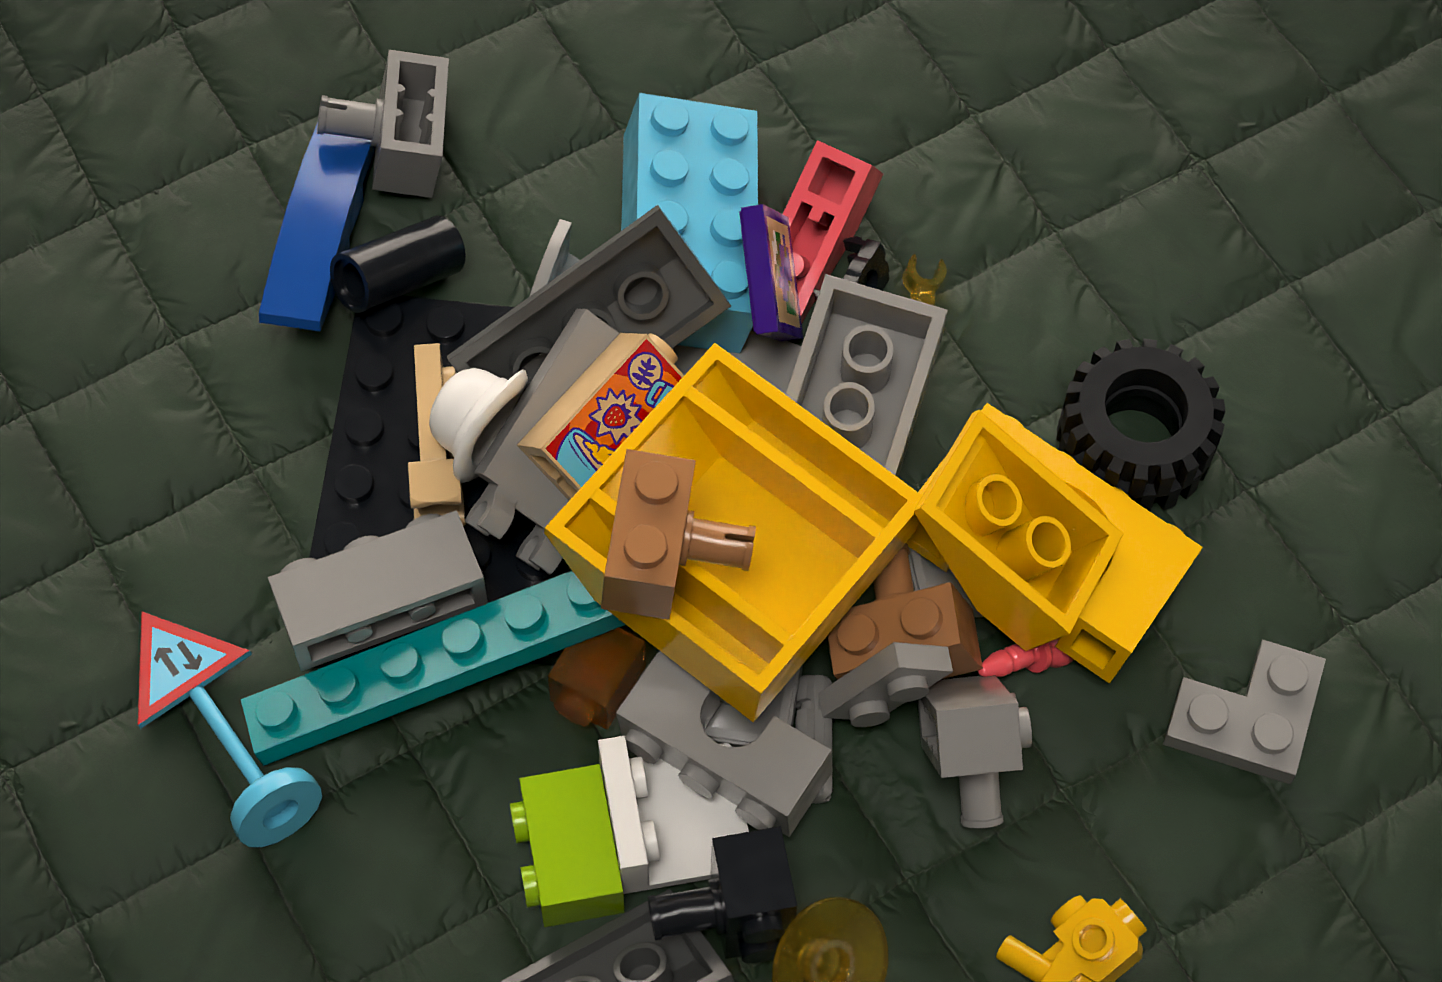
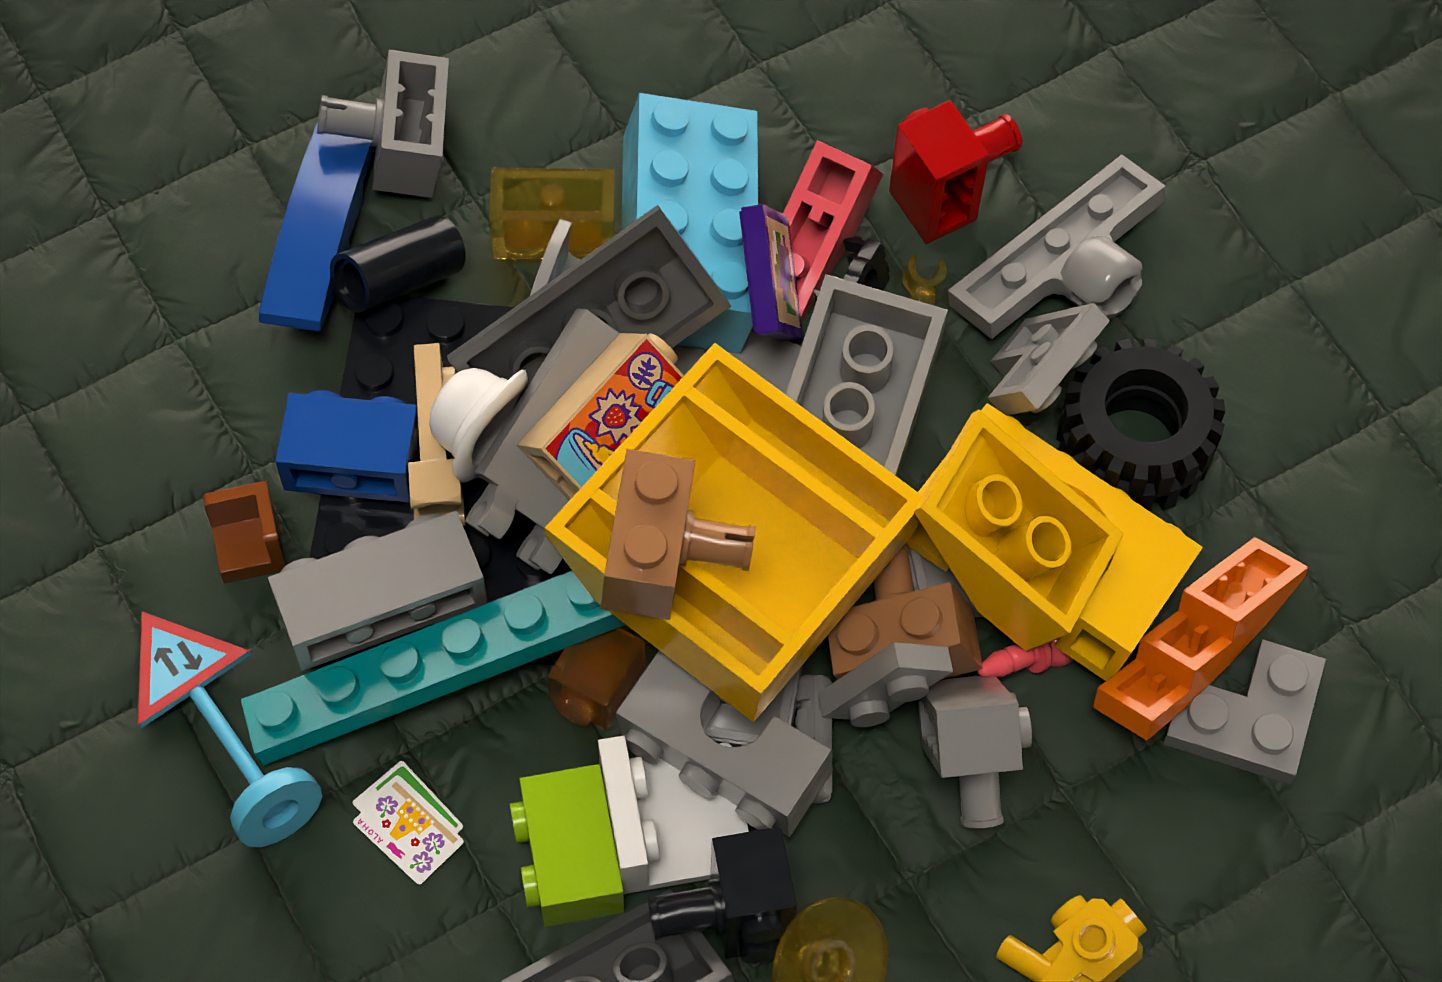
(245, 531): none -> dark orange panel
(348, 446): none -> blue brick
(408, 822): none -> white sticker
(532, 200): none -> clear yellow brick
(944, 165): none -> red brick
(1042, 355): none -> light grey plate
(1066, 253): none -> light grey plate
(1201, 639): none -> orange slope

